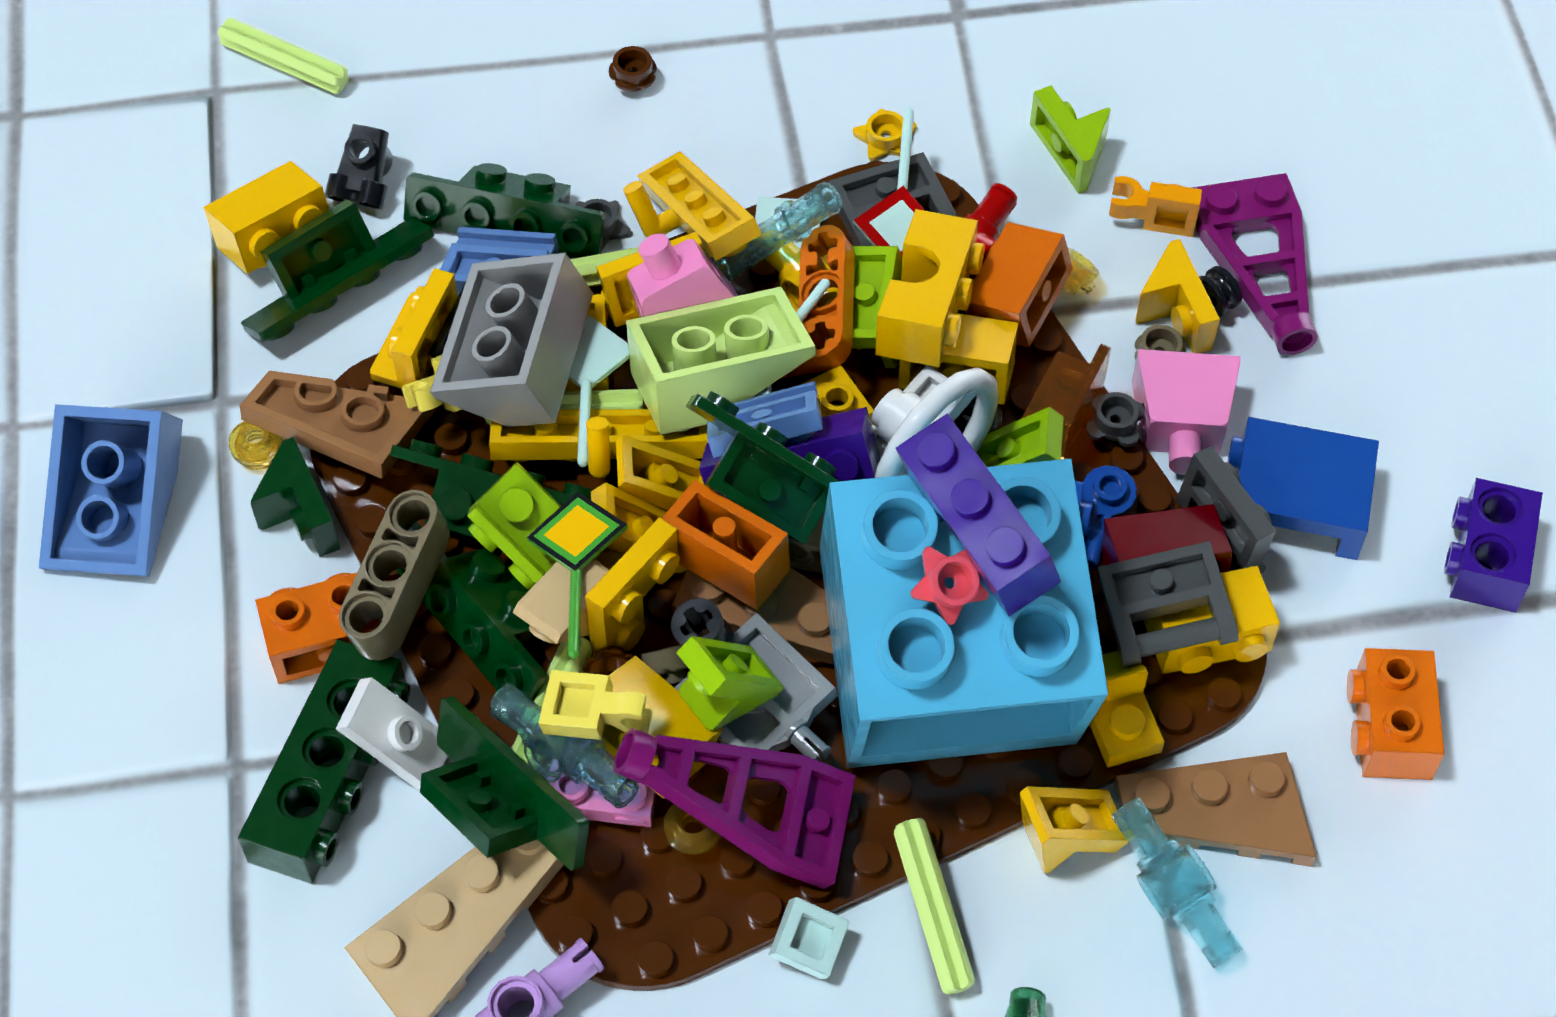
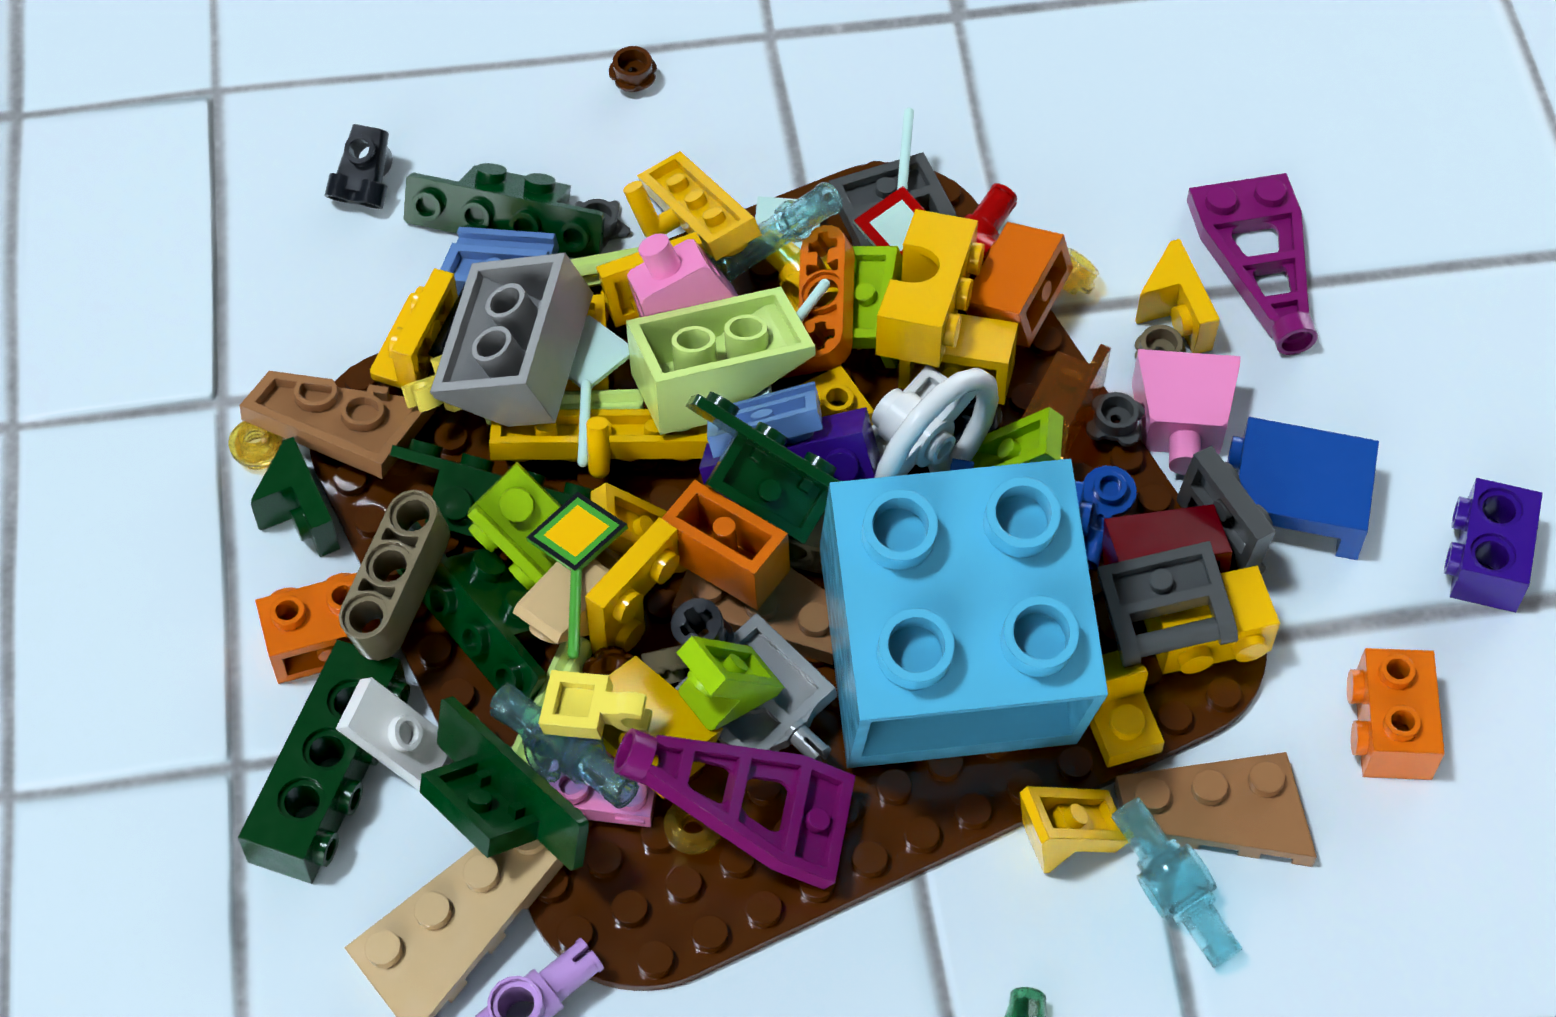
(108, 488): medium blue slope -> none
(264, 213): yellow brick -> none
(283, 55): yellowish green axle -> none
(325, 261): dark green bracket -> none
(654, 472): yellow slope -> none
(809, 938): light aqua plate -> none
(878, 124): yellow plate -> none
(932, 587): coral plate -> none
(934, 906): yellowish green axle -> none
(979, 514): dark purple arch -> none
(1070, 141): lime slope -> none
(1163, 207): light orange plate -> none
(1222, 289): black bush -> none

